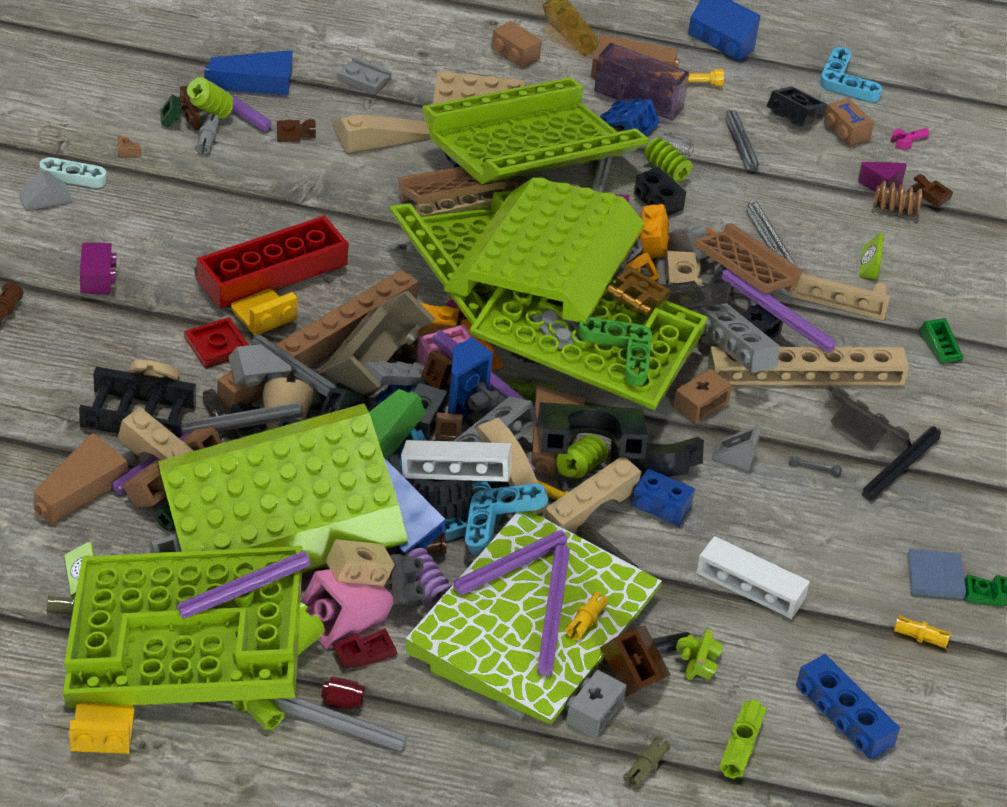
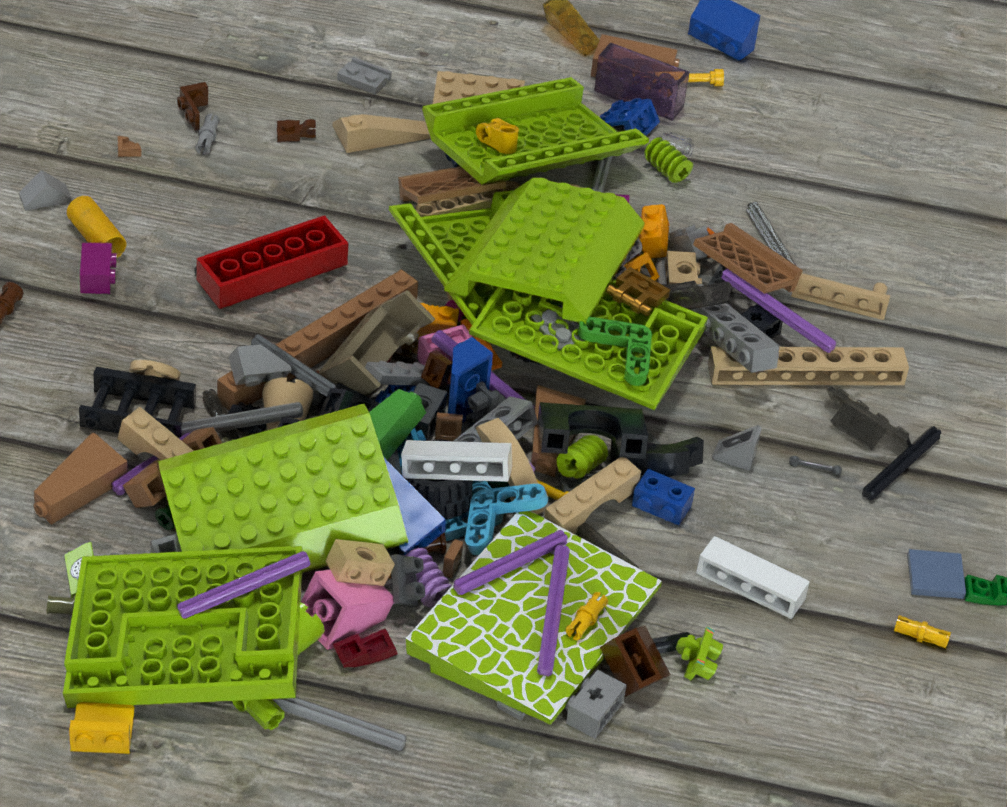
(87, 175): light aqua beam -> none
(95, 224): none -> yellow piece
(170, 111): dark green plate -> none
(210, 97): lime piece -> none
(215, 341): red tile -> none
(250, 114): medium lavender axle -> none
(252, 72): blue slope -> none
(265, 310): yellow bracket -> none
(343, 693): dark red brick -> none
(452, 558): none -> medium nougat tile
(499, 135): none -> yellow piece
(516, 44): medium nougat brick -> none
(528, 390): clear neon green axle -> none
(646, 762): olive pin -> none
(658, 188): black brick -> none
(702, 396): medium nougat brick -> none
(742, 140): dark grey axle -> none
(742, 739): lime piece -> none
(795, 105): black plate -> none
(838, 81): medium azure beam -> none
(847, 706): blue brick -> none
(848, 122): medium nougat brick -> none
(871, 257): lime slope -> none
(873, 173): magenta slope -> none
(898, 198): medium nougat piece -> none
(904, 140): dark pink bar -> none
(933, 192): reddish brown plate -> none
(945, 333): green slope -> none

